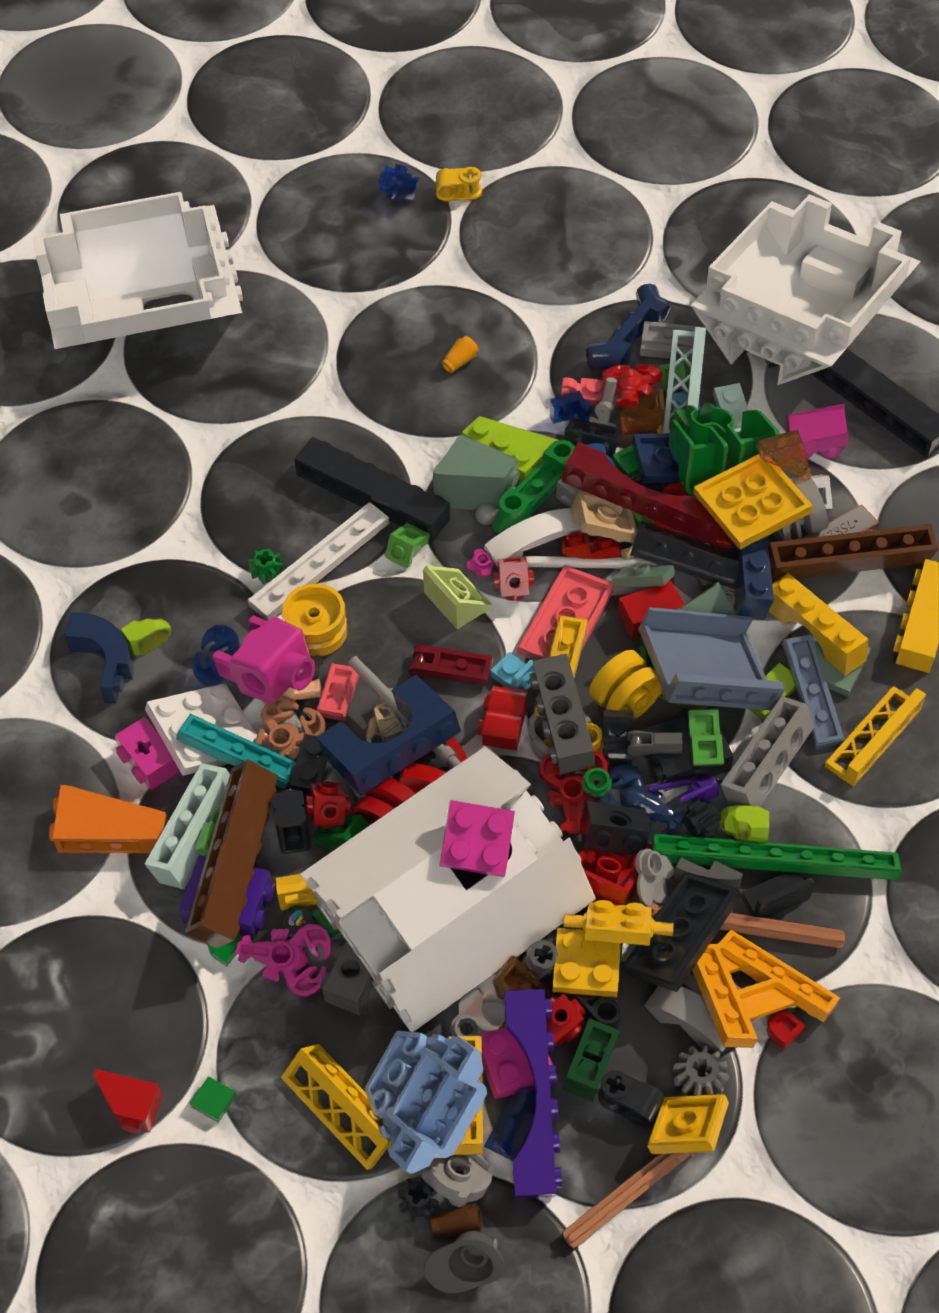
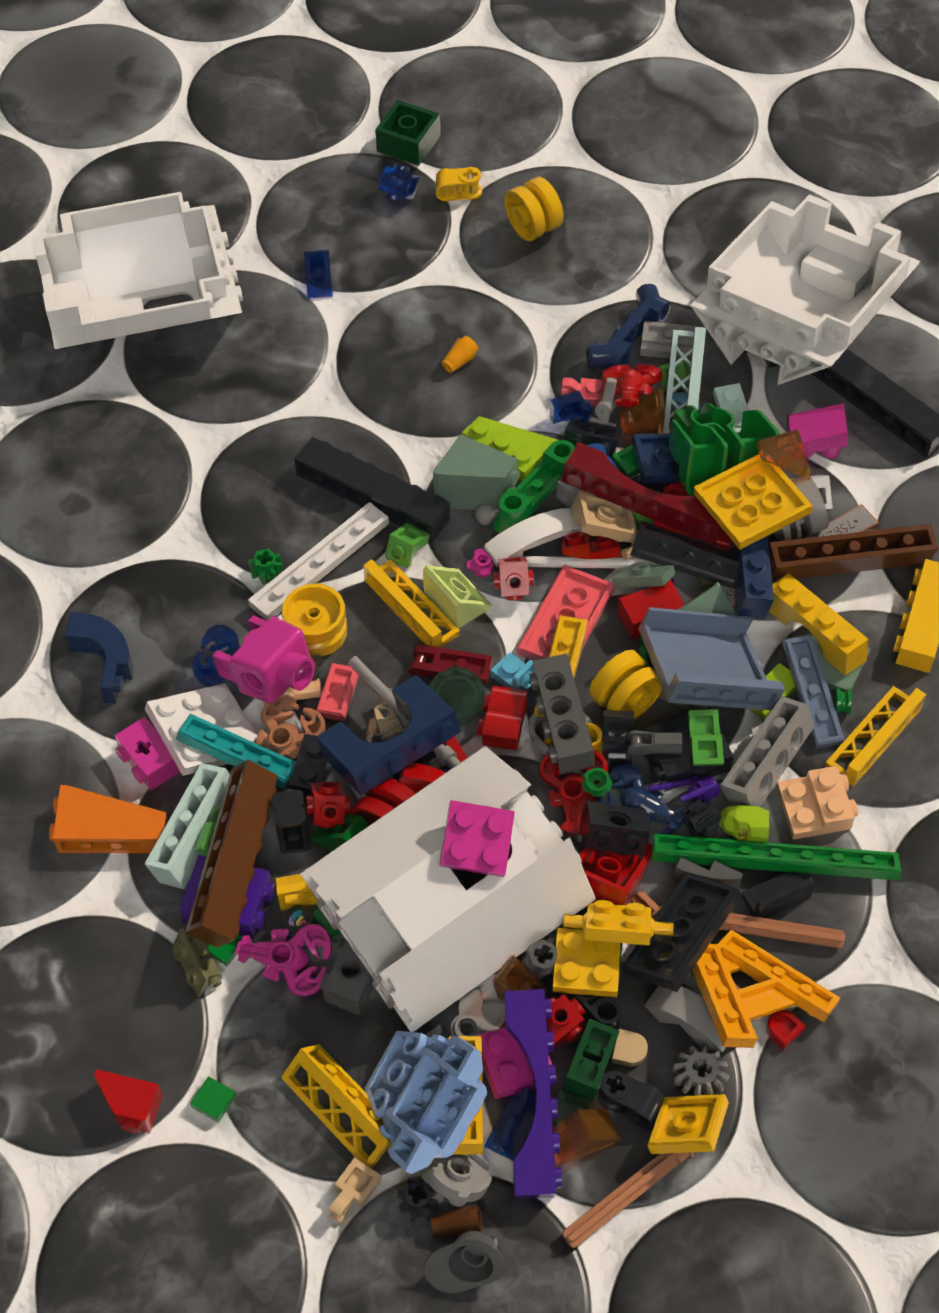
(145, 635): lime rock -> none
(197, 972): none -> olive hinge
(318, 274): none -> clear blue slope
(354, 1185): none -> tan plate
(408, 132): none -> dark green brick
(408, 609): none -> yellow fence
(461, 691): none -> clear green tile
(533, 208): none -> yellow wheel
(569, 1104): none -> tile
(585, 1133): none -> clear orange slope
(630, 1049): none -> tan tile
(652, 876): light grey plate -> none
(817, 803): none -> light nougat plate
(842, 701): none -> green bush

